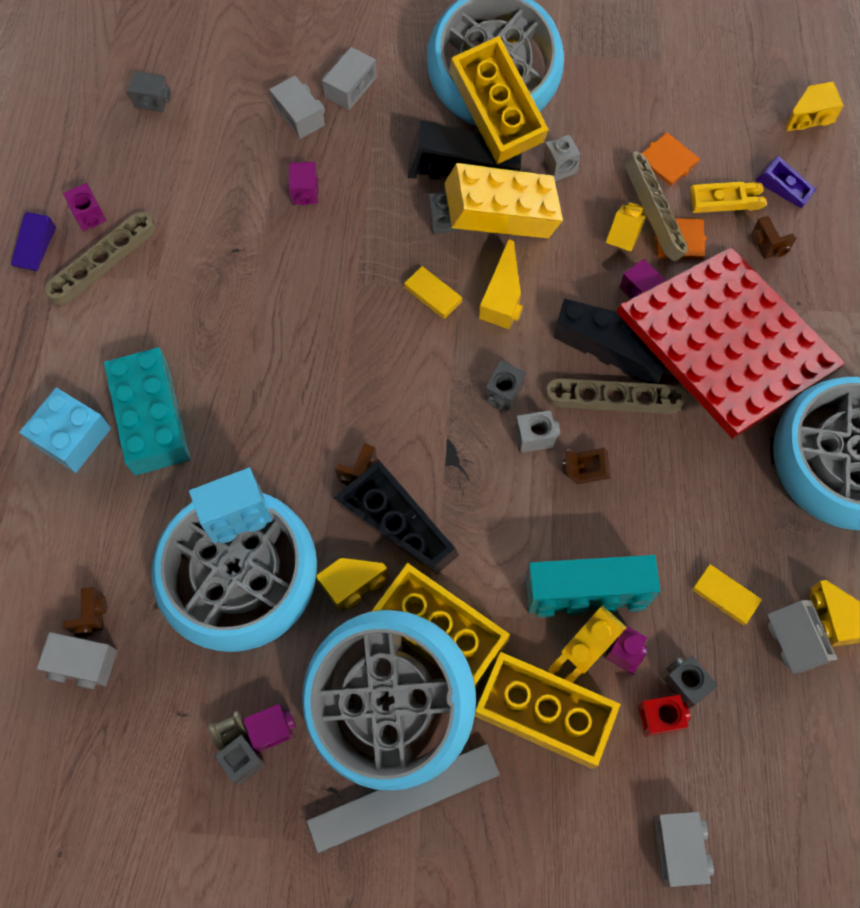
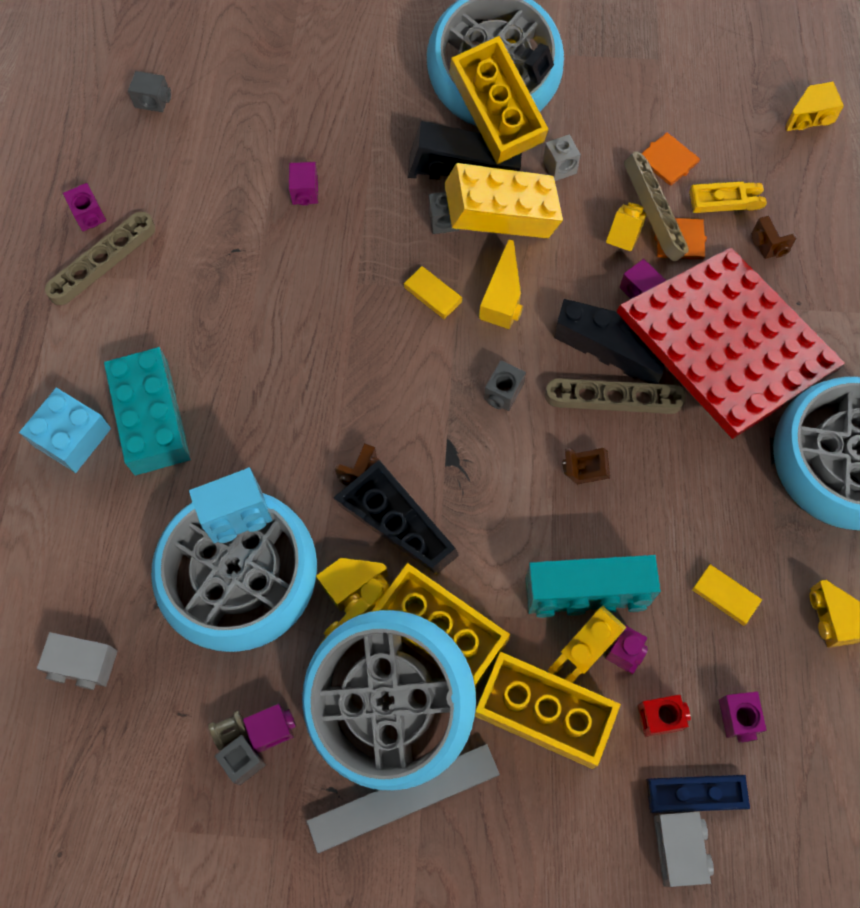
(32, 241): dark purple slope -> none
(92, 610): reddish brown bracket -> none
(298, 107): light grey brick -> none
(349, 78): light grey brick -> none
(370, 596): none -> yellow hinge
(530, 441): light grey brick -> none
(537, 62): none -> black tile
(698, 793): none -> dark blue tile
(703, 681): dark grey brick -> none
(751, 705): none -> magenta brick
(786, 182): dark purple slope -> none
(801, 637): light grey brick -> none

